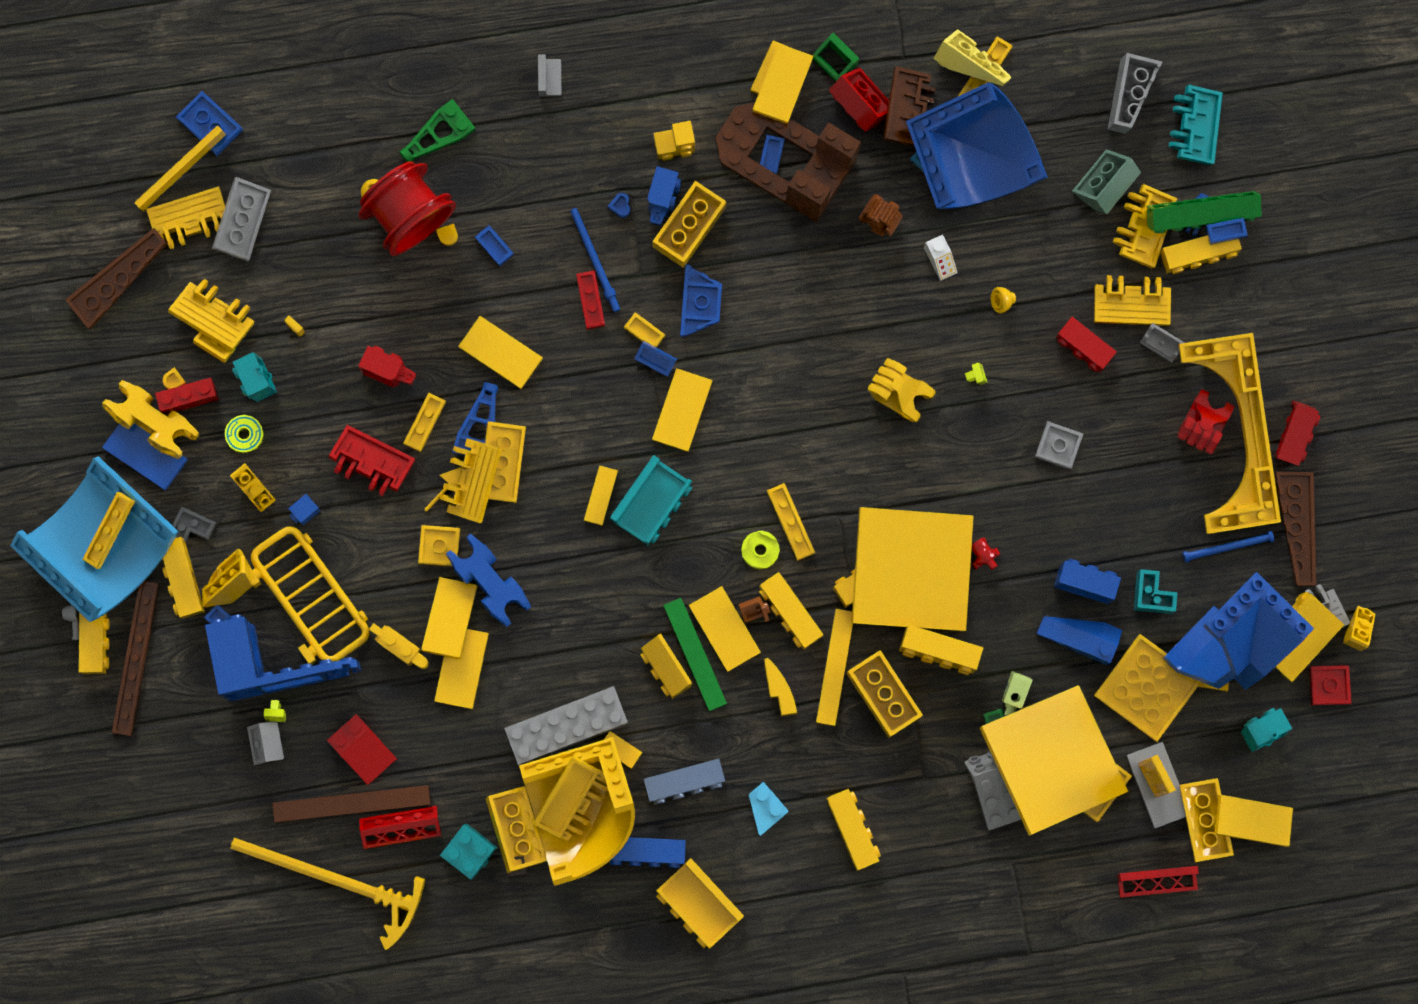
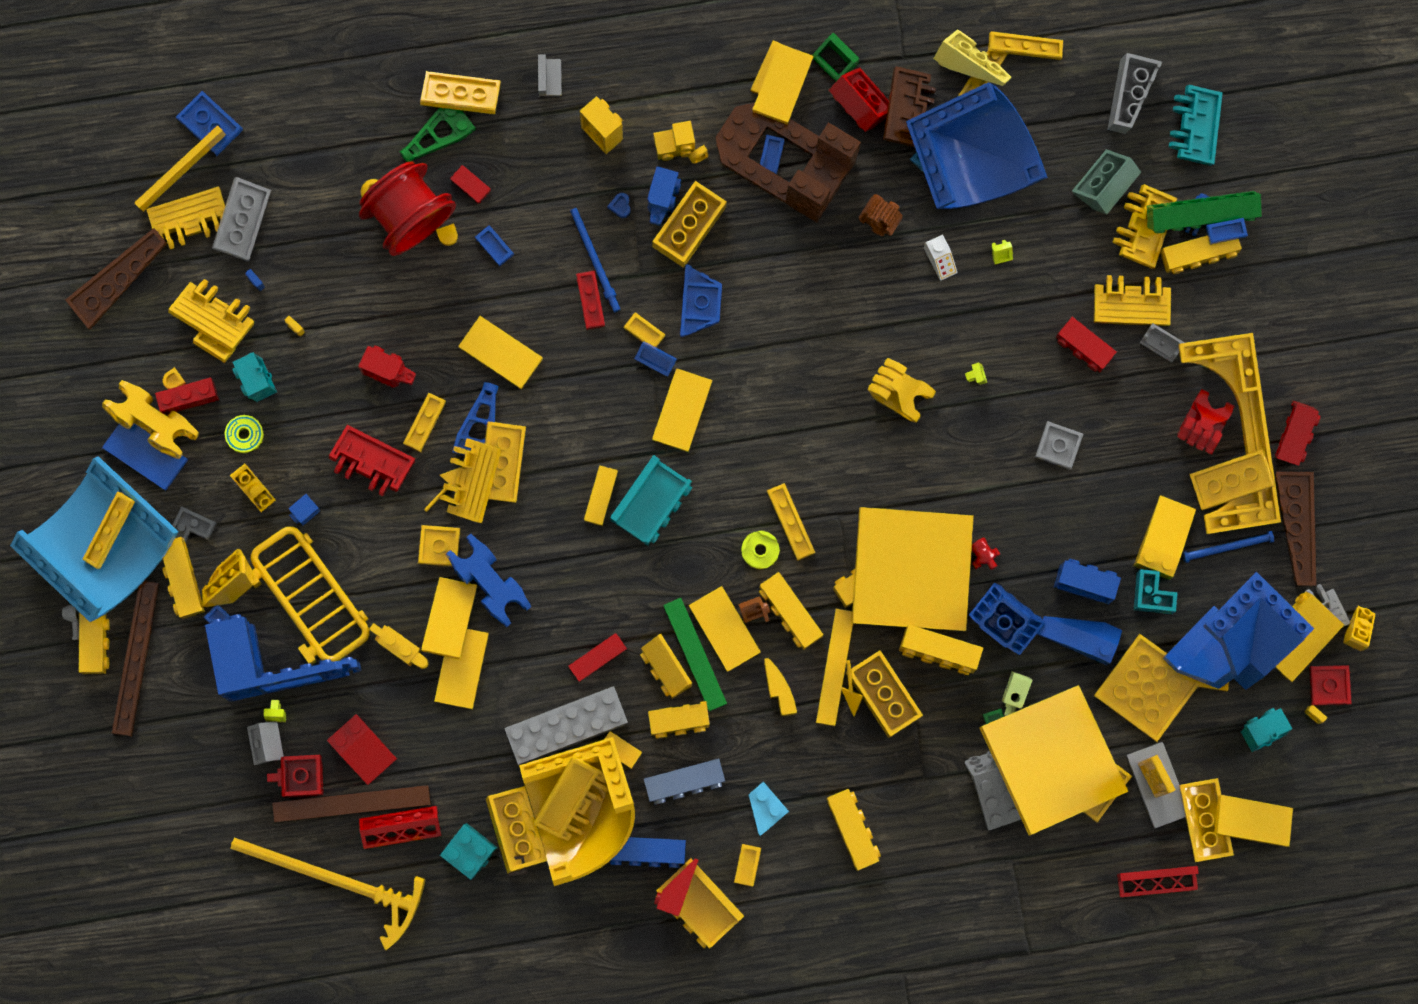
(254, 280): none -> blue tile
(299, 776): none -> red hinge
(460, 92): none -> yellow tile
(470, 184): none -> red tile
(597, 657): none -> red tile
(601, 124): none -> yellow brick
(674, 893): none -> red slope
(679, 720): none -> yellow wedge
(698, 154): none -> yellow tile
(747, 865): none -> yellow tile
(852, 698): none -> yellow piece
(1002, 252): none -> neon yellow tile
(1002, 299): yellow brick -> none
(1006, 619): none -> blue slope
(1025, 45): none -> yellow tile
(1165, 537): none -> yellow slope
(1232, 479): none -> yellow tile
(1315, 714): none -> yellow tile

